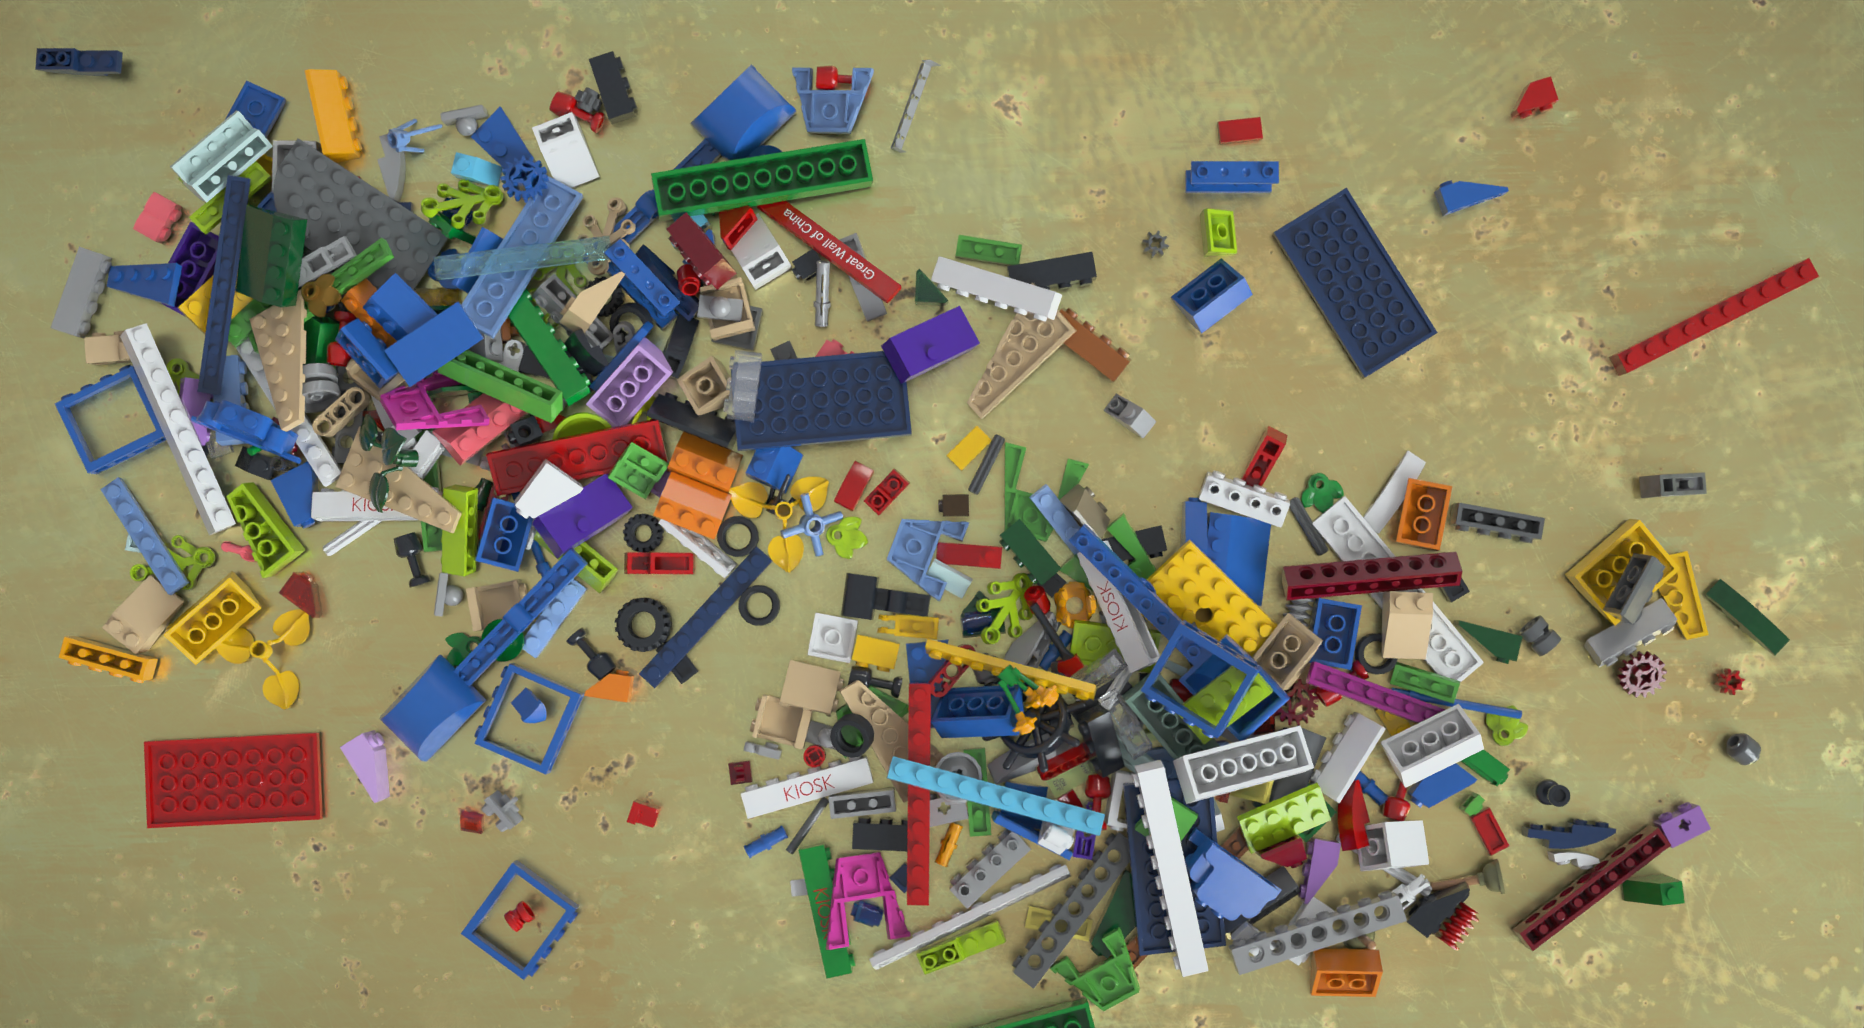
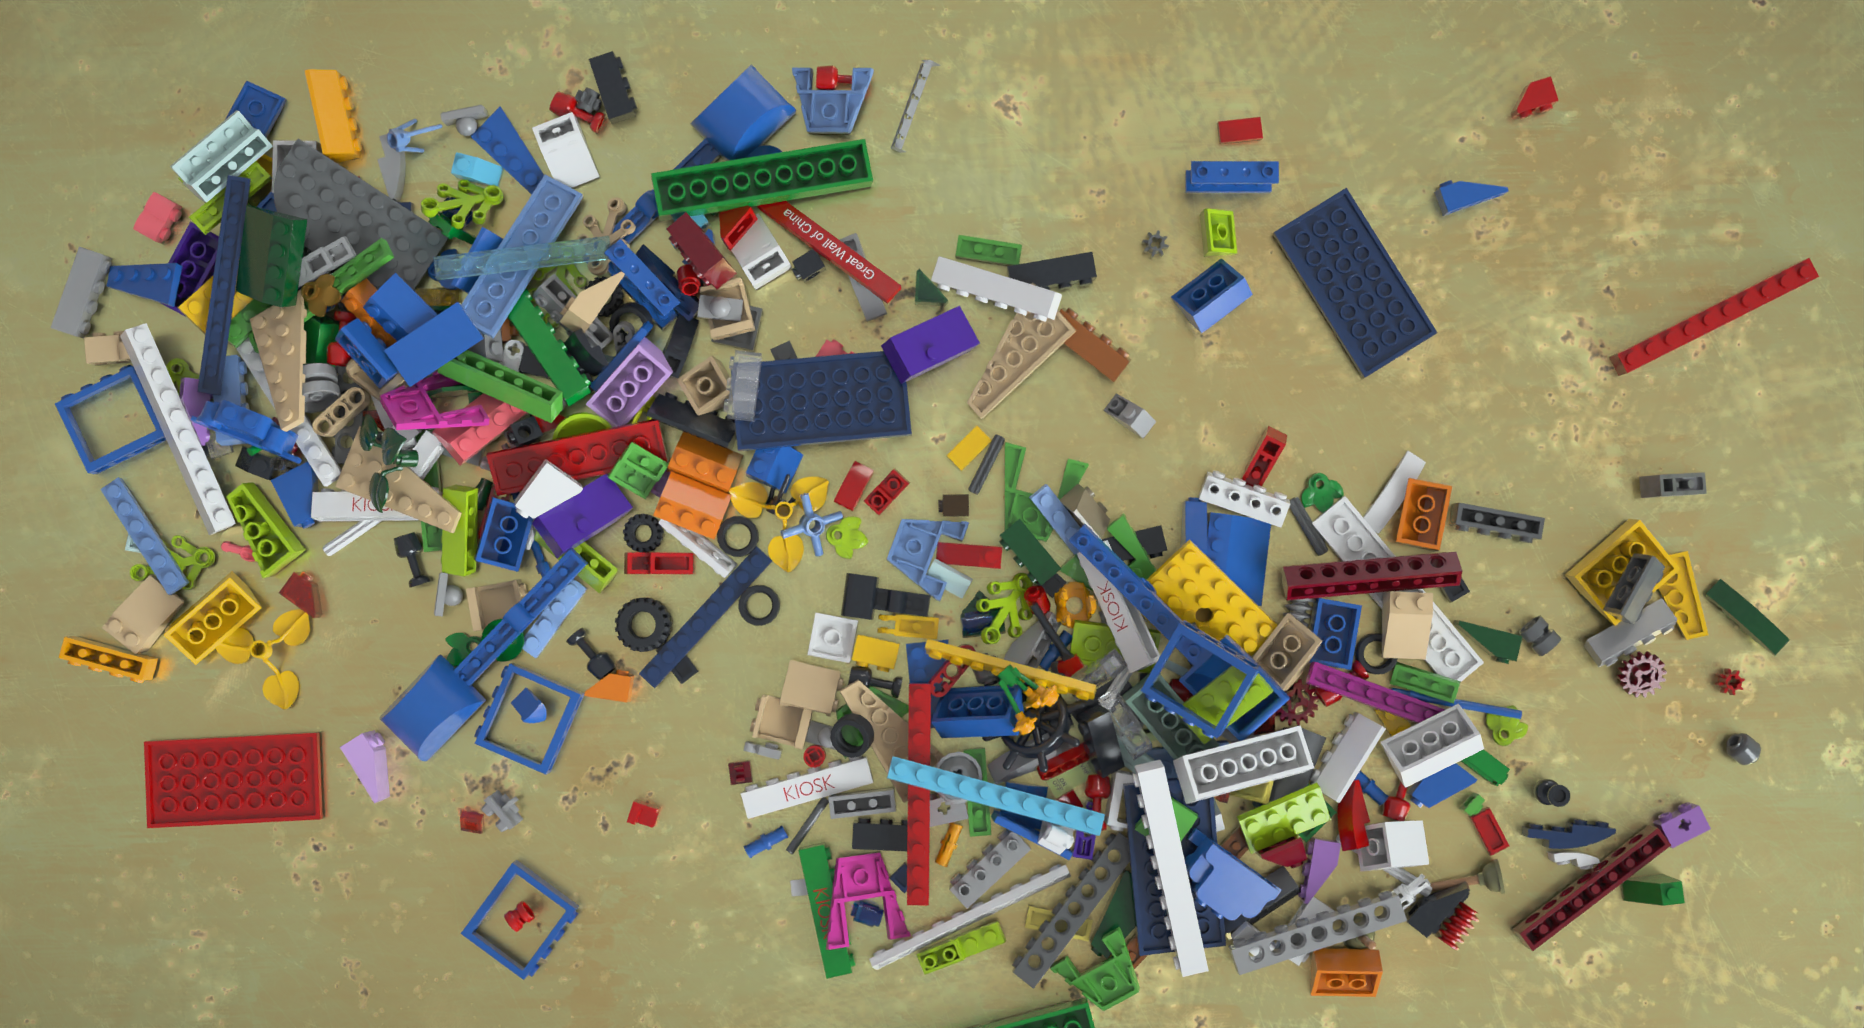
(79, 62): dark blue slope -> none
(515, 183): blue gear -> none
(821, 318): light grey pin -> none

